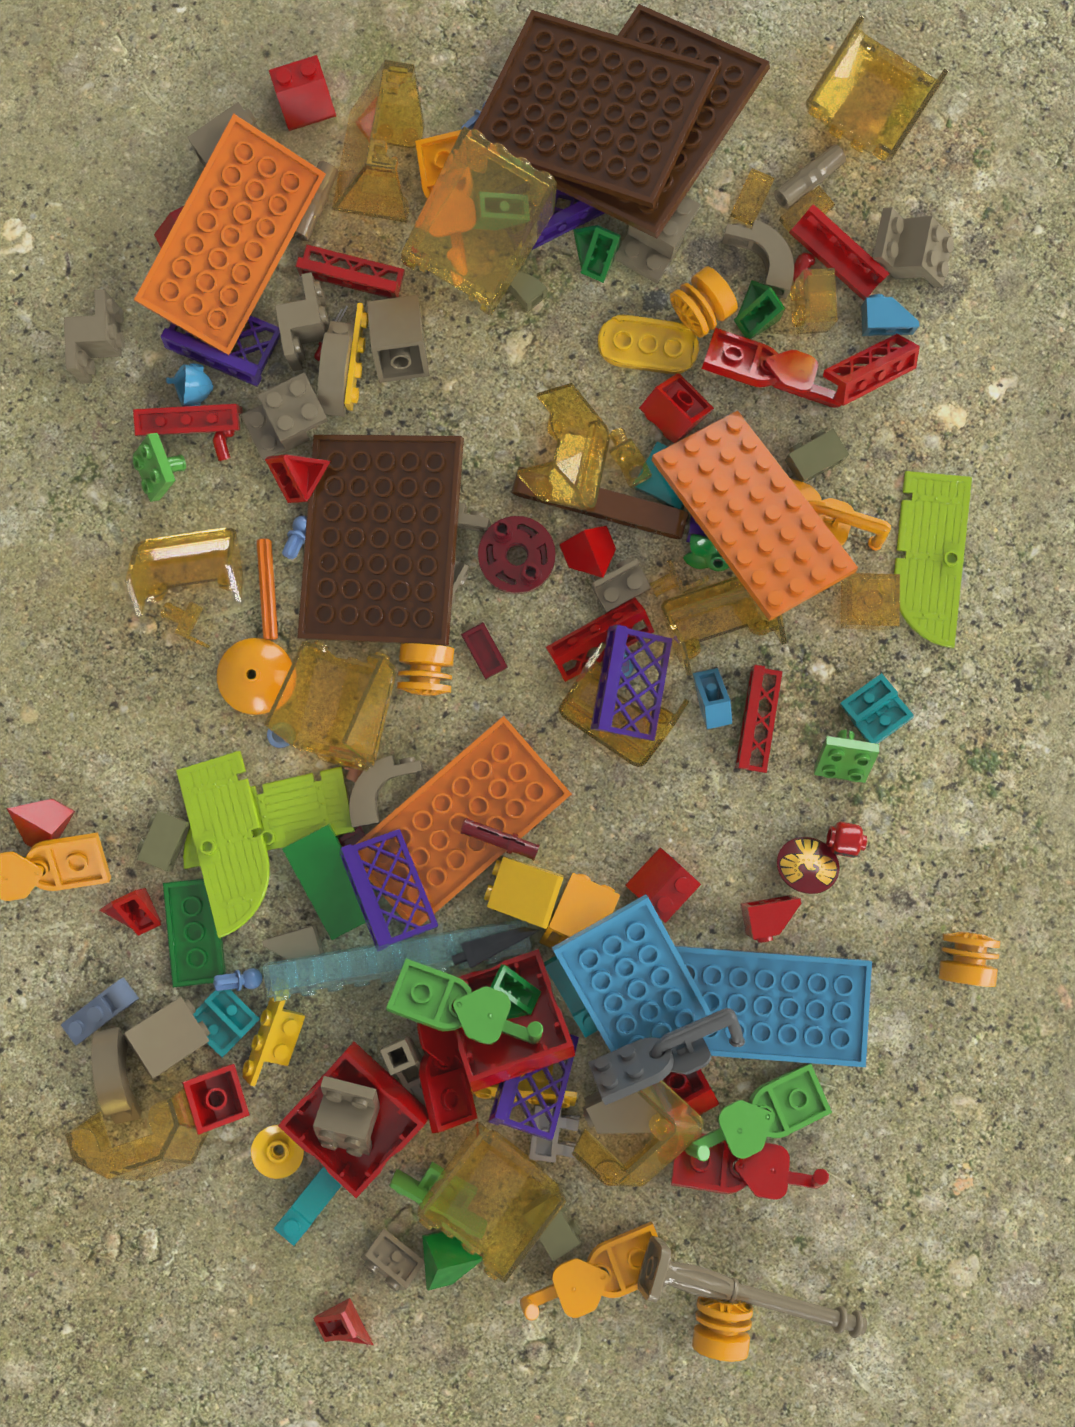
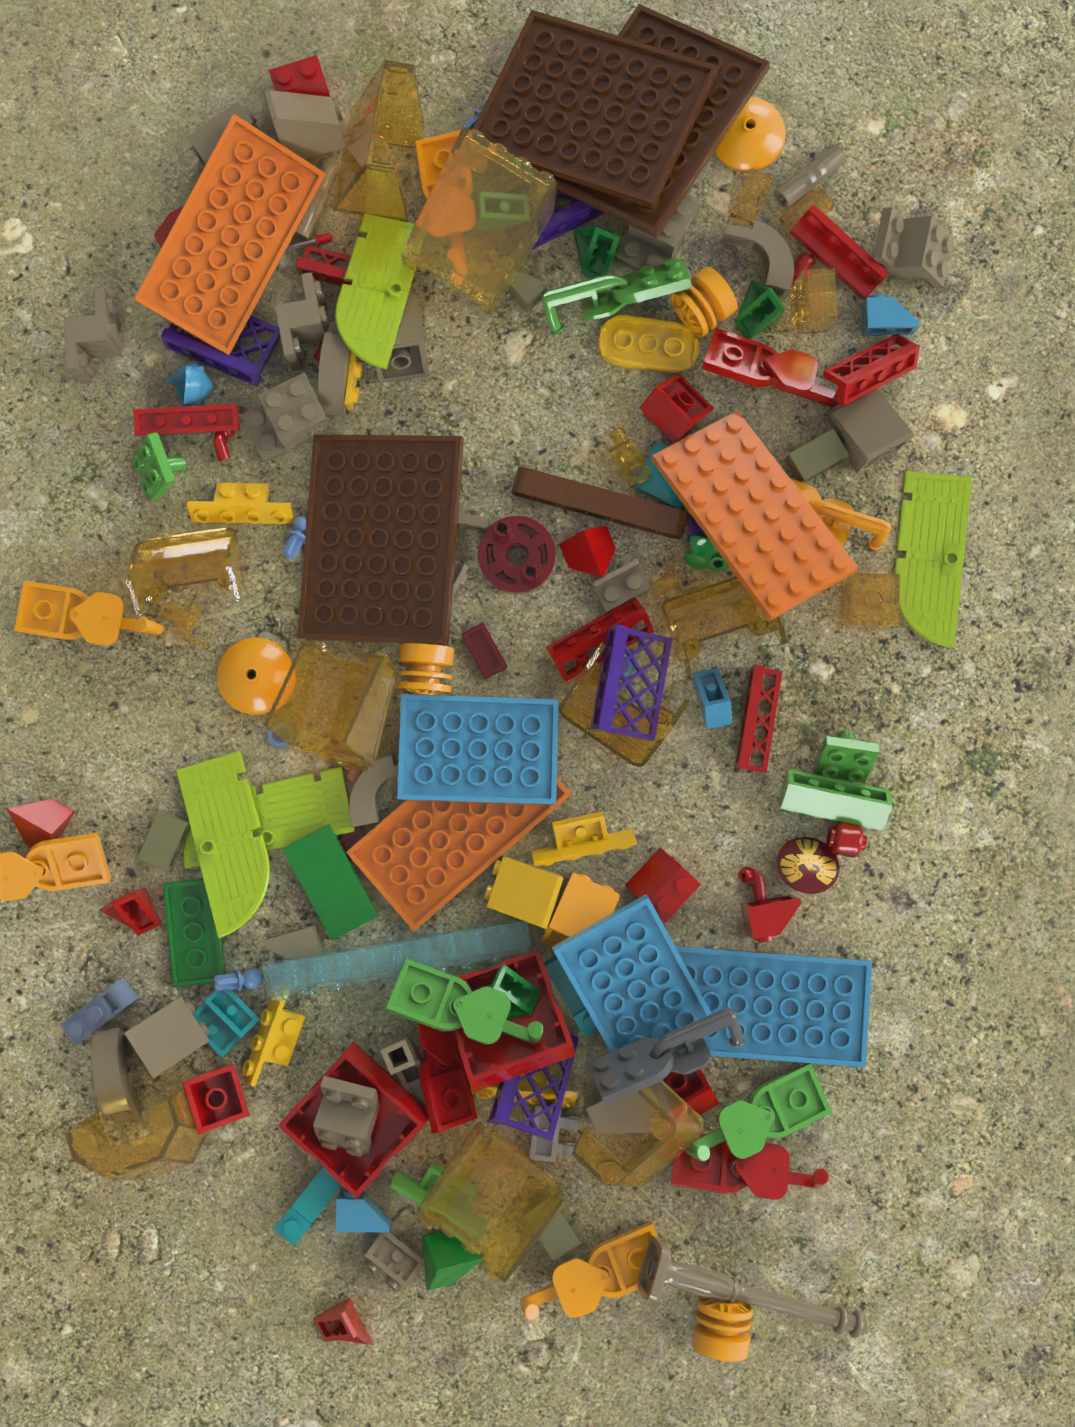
(73, 614): none -> light orange plate
(241, 505): none -> yellow bracket
(267, 589): orange axle -> none
(270, 1162): yellow dish -> none
(296, 475): red slope -> none
(306, 123): none -> dark tan slope
(319, 239): none -> red piece
(360, 1214): none -> dark azure slope
(365, 895): dark purple fence -> none
(374, 304): none -> lime door
(478, 749): none -> dark azure plate
(484, 948): black bar -> none
(500, 839): dark red pin -> none
(580, 451): clear yellow windscreen -> none
(580, 838): none -> yellow bracket
(628, 289): none -> bright green plate
(753, 147): none -> light orange dish
(755, 880): none -> red arm
(835, 799): none -> brick
(869, 429): none -> dark tan slope
(871, 95): clear yellow windscreen -> none
(876, 710): teal slope -> none
(969, 959): light orange wheel -> none

